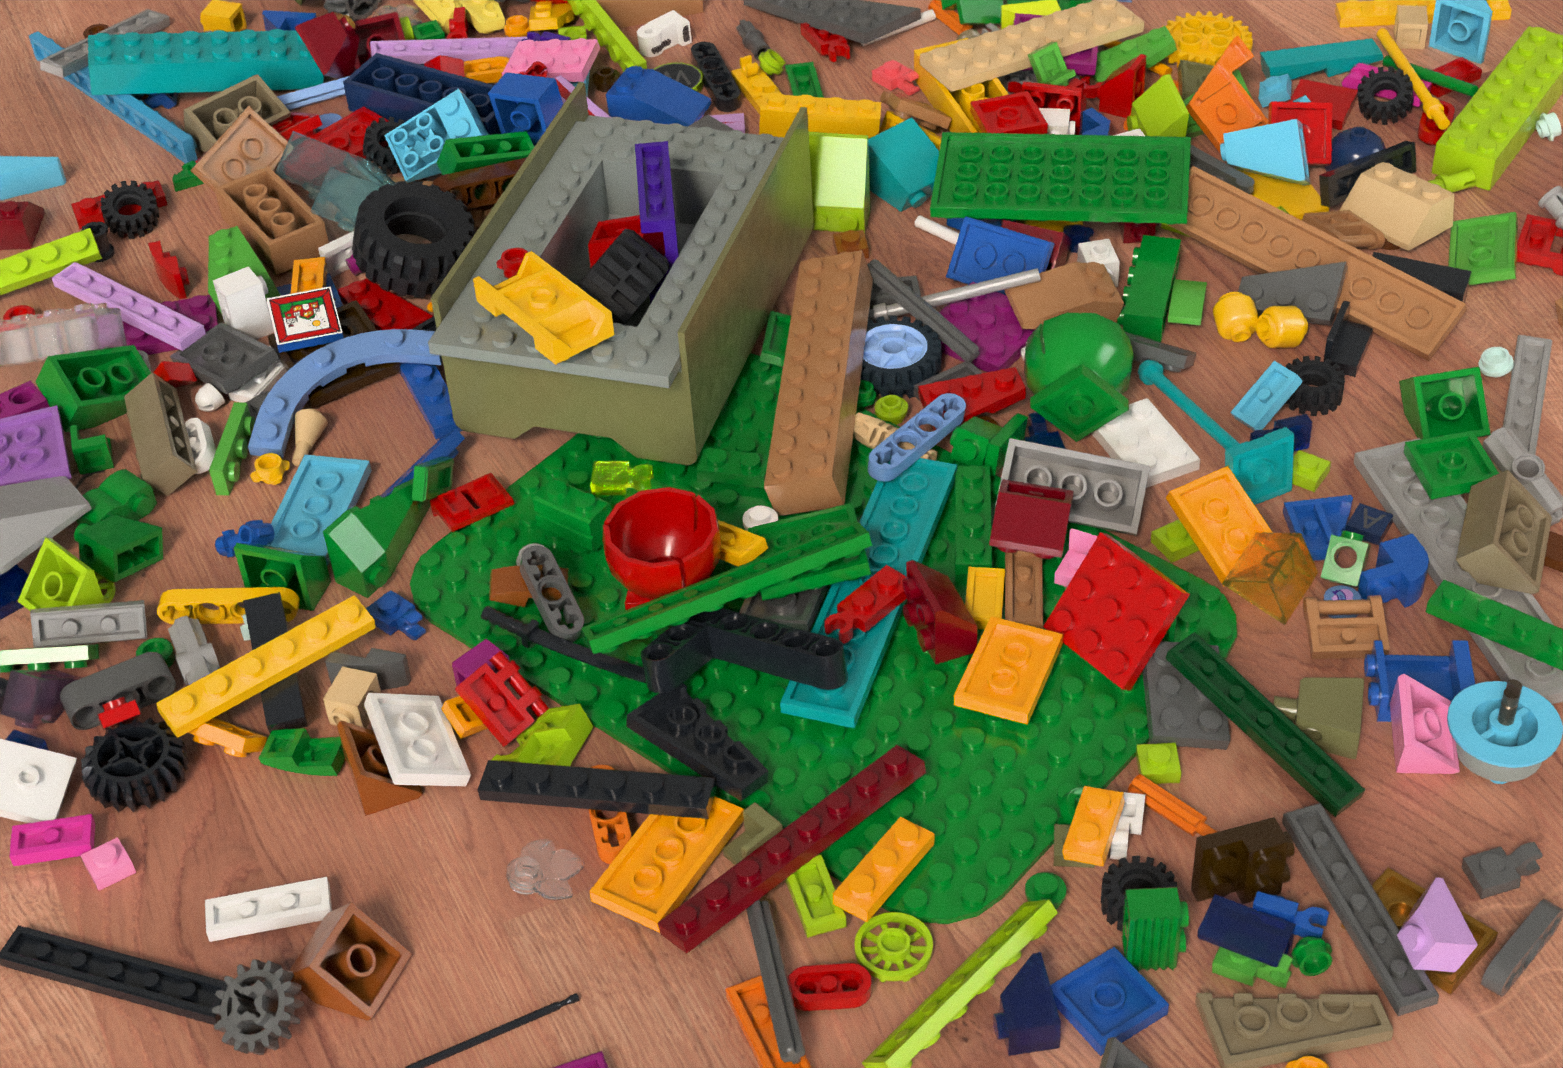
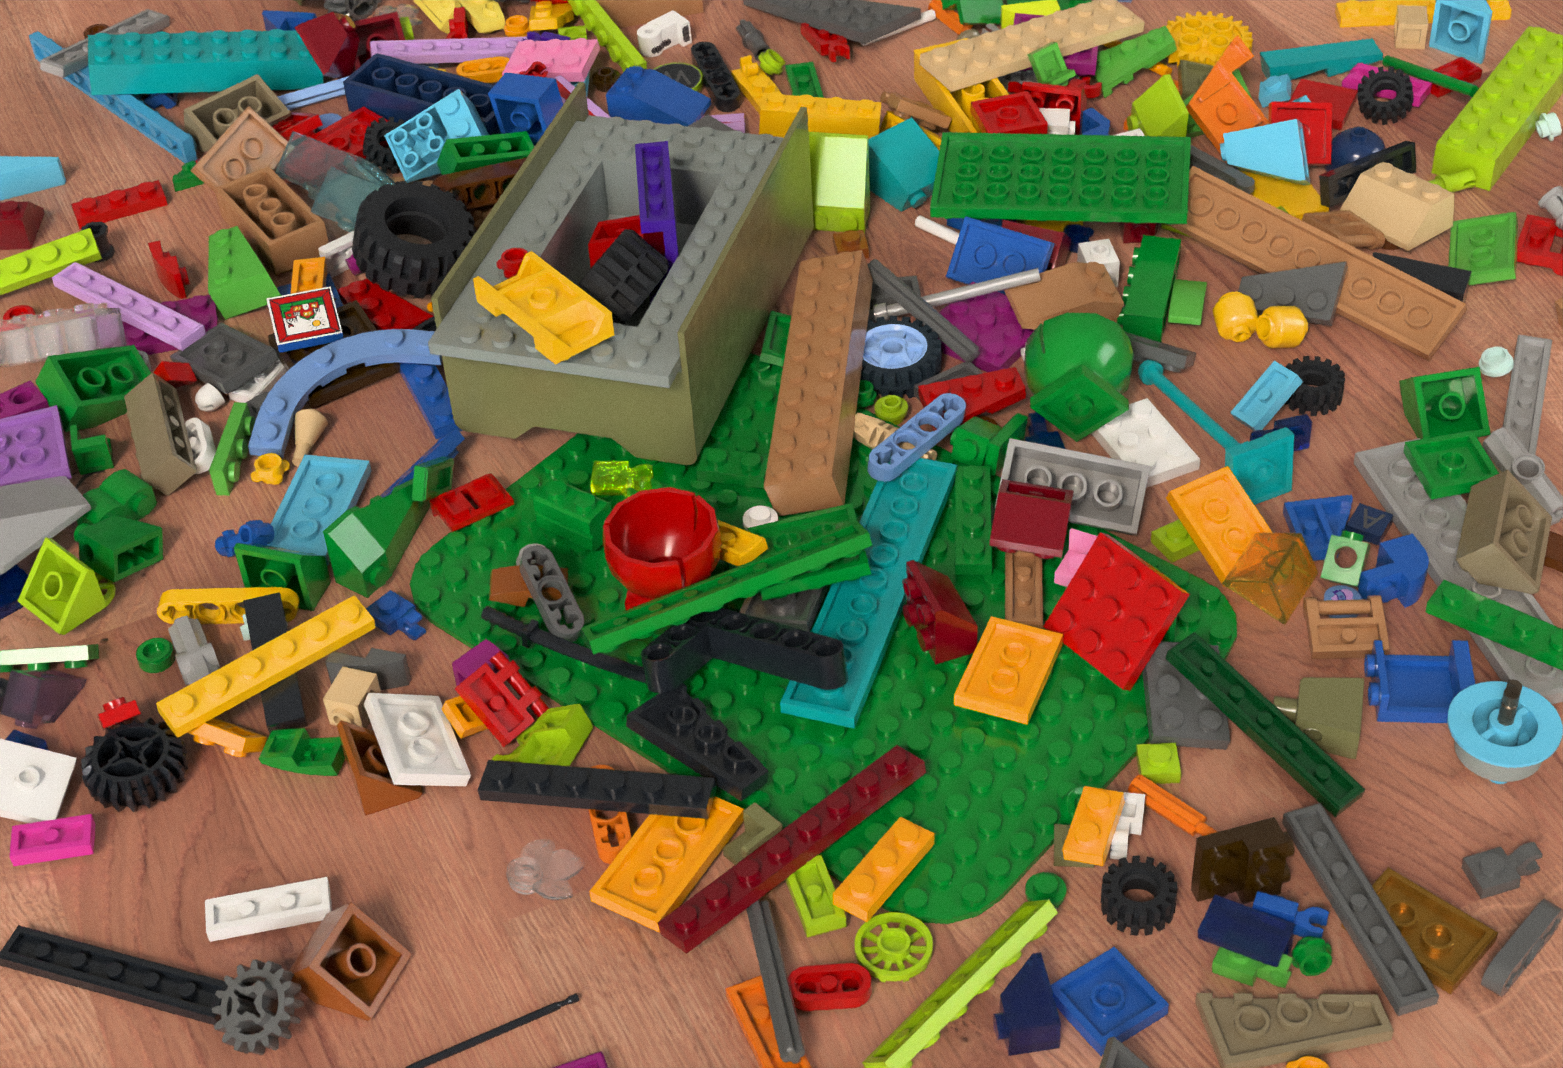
(88, 623): light grey tile -> none
(108, 863): bright pink plate -> none
(133, 223): black tyre -> none
(138, 679): dark grey beam -> none
(223, 16): yellow brick -> none
(244, 303): white brick -> none
(428, 30): green plate -> none
(447, 64): red slope -> none
(867, 604): red plate -> none
(895, 75): coral plate -> none
(985, 594): yellow tile -> none
(1122, 88): red slope -> none
(1154, 927): green brick -> none
(1309, 470): lime plate -> none
(1347, 342): black panel -> none
(1421, 730): bright pink slope -> none
(1429, 131): red plate -> none
(1431, 106): yellow bar -> none
(1436, 932): lavender slope -> none

